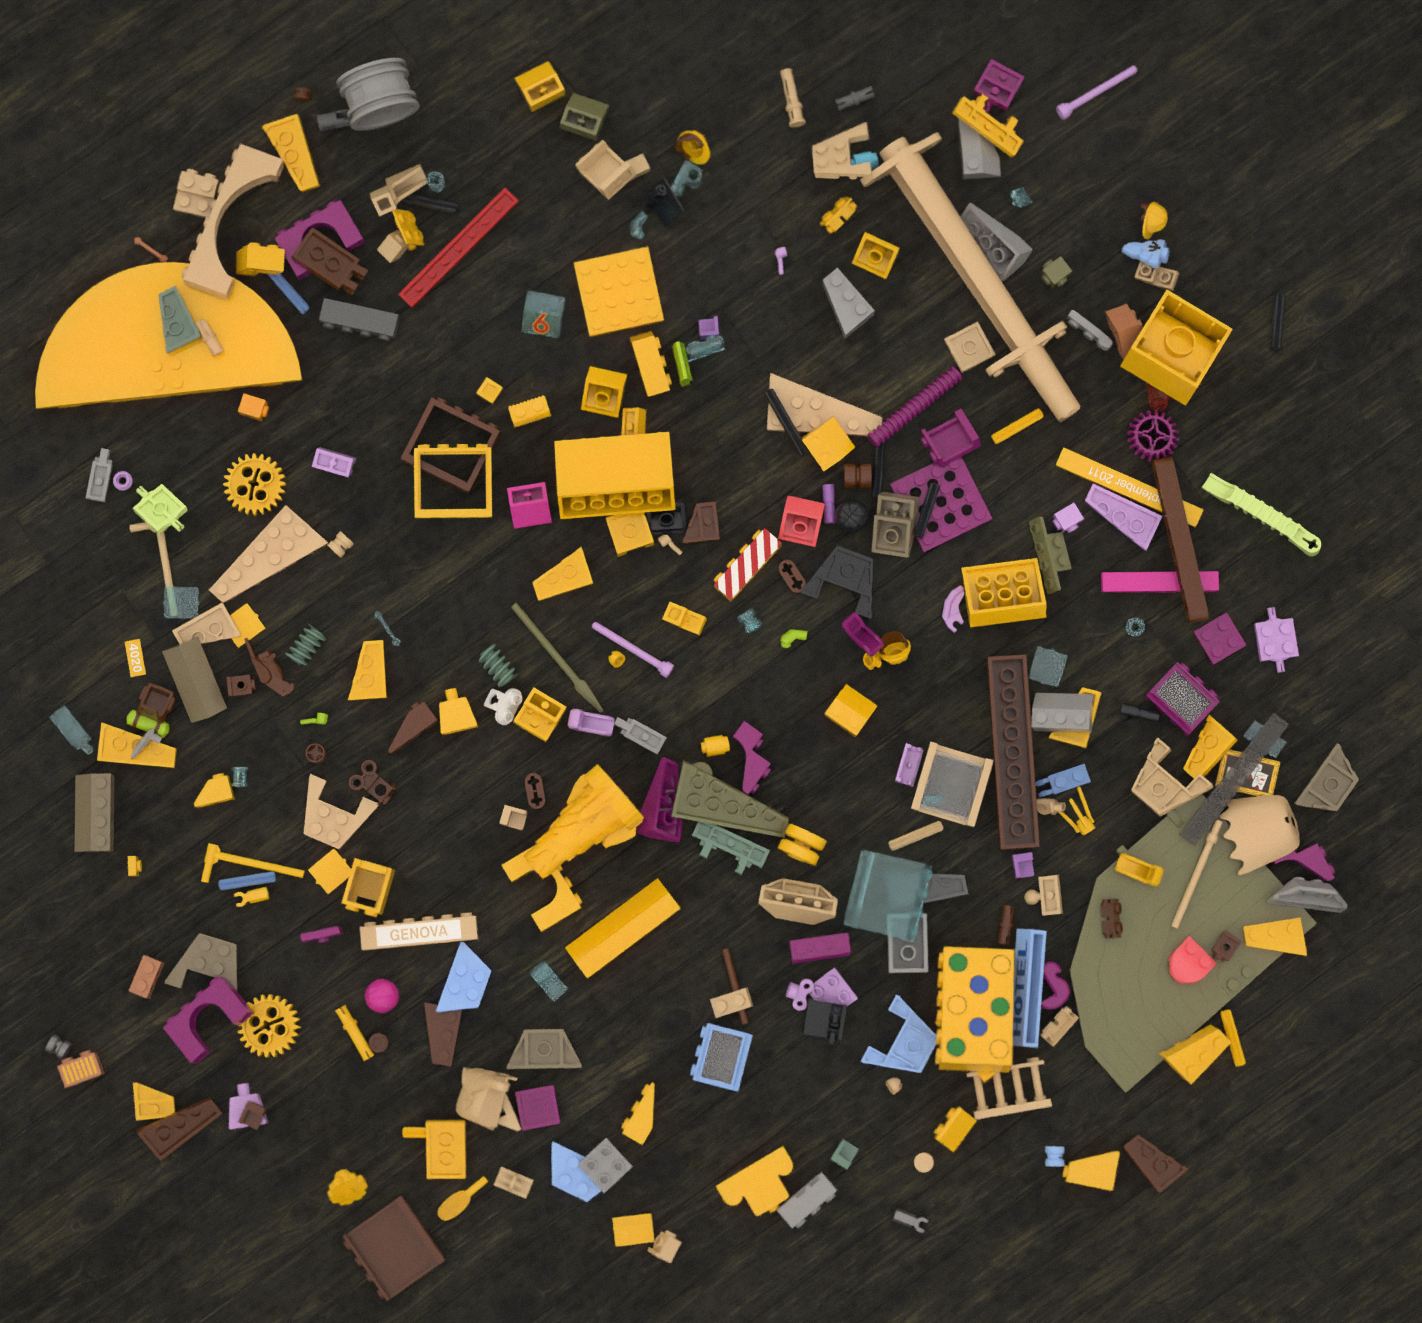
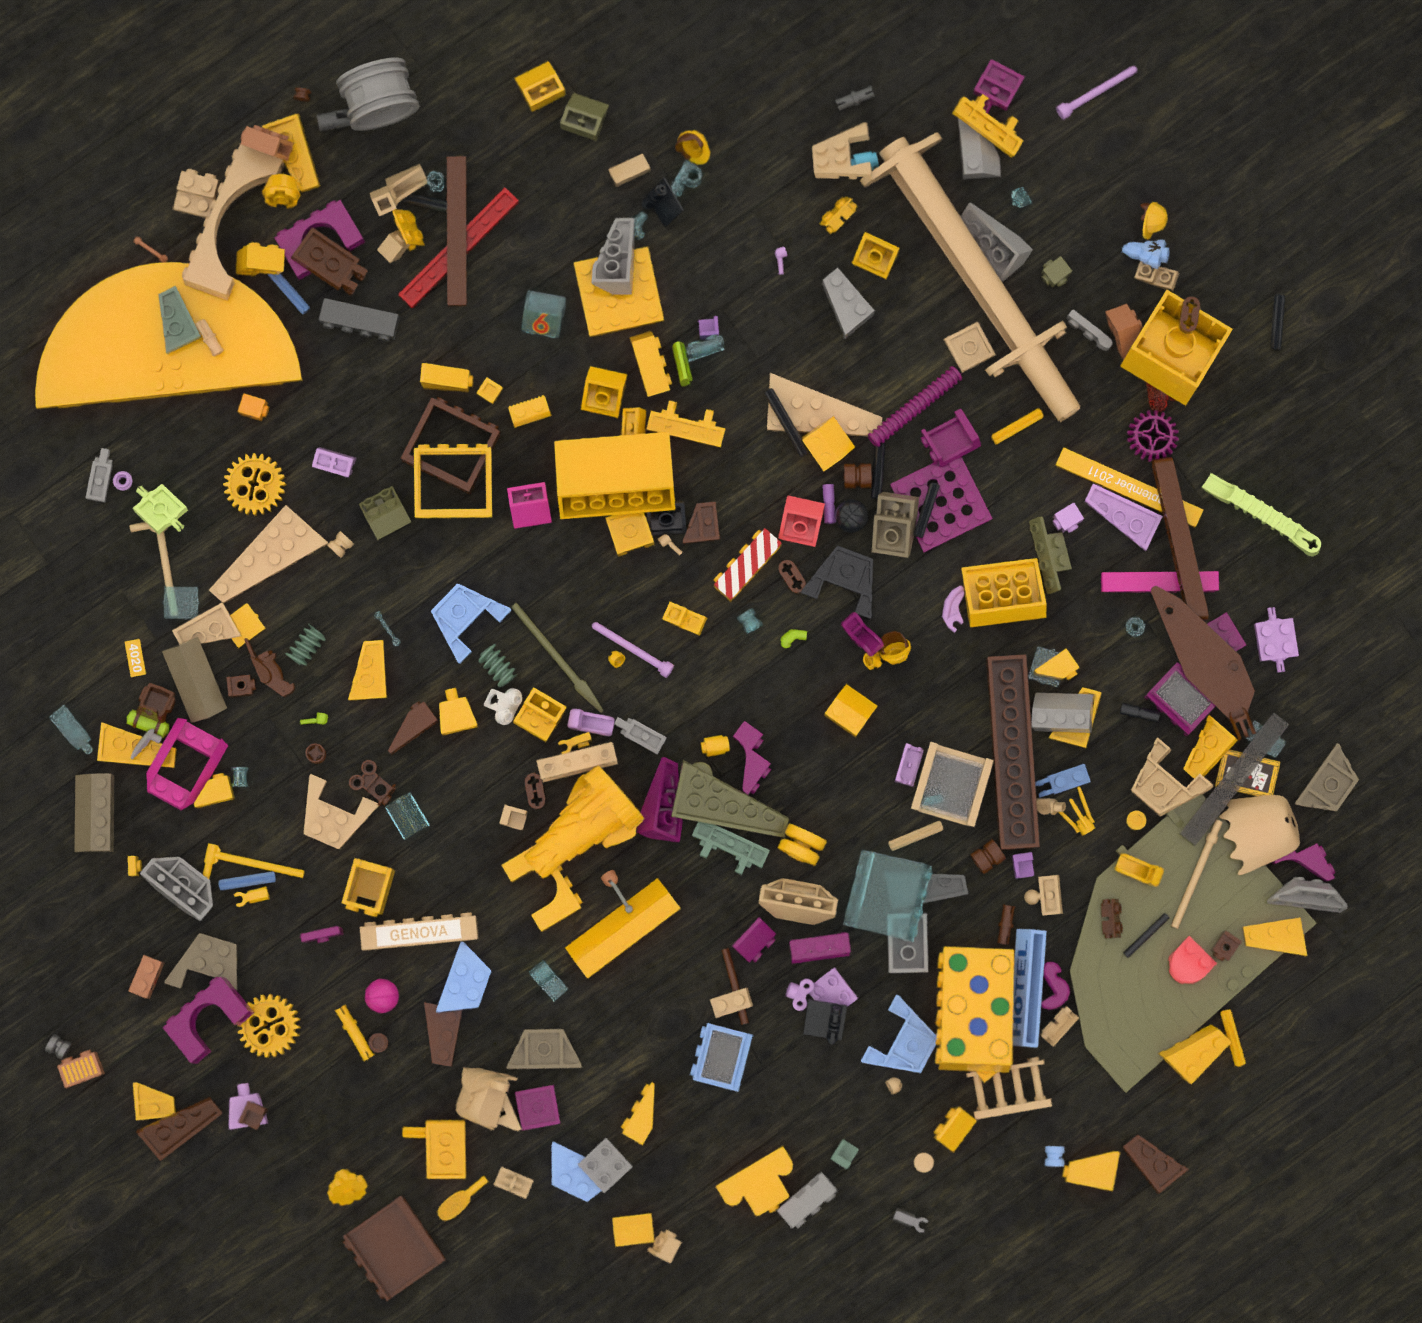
(180, 885): none -> light grey wedge
(196, 739): none -> dark pink wedge
(267, 142): none -> nougat brick
(281, 190): none -> yellow cone
(330, 871): yellow piece -> none
(384, 512): none -> olive slope
(407, 815): none -> clear light blue panel
(445, 378): none -> yellow slope
(456, 231): none -> reddish brown tile
(459, 611): none -> light blue wing
(564, 577): yellow wing -> none
(577, 762): none -> tan fence
(580, 741): none -> yellow plate
(605, 169): tan panel -> none
(610, 879): none -> hinge
(616, 260): none -> light grey wedge
(701, 431): none -> yellow hinge
(754, 941): none -> magenta slope
(793, 105): tan pin -> none
(988, 856): none -> reddish brown wheel
(1059, 667): none -> yellow slope
(1136, 820): none -> yellow tile
(1146, 935): none -> black bar
(1185, 314): none -> reddish brown beam
(1207, 660): none -> reddish brown wing

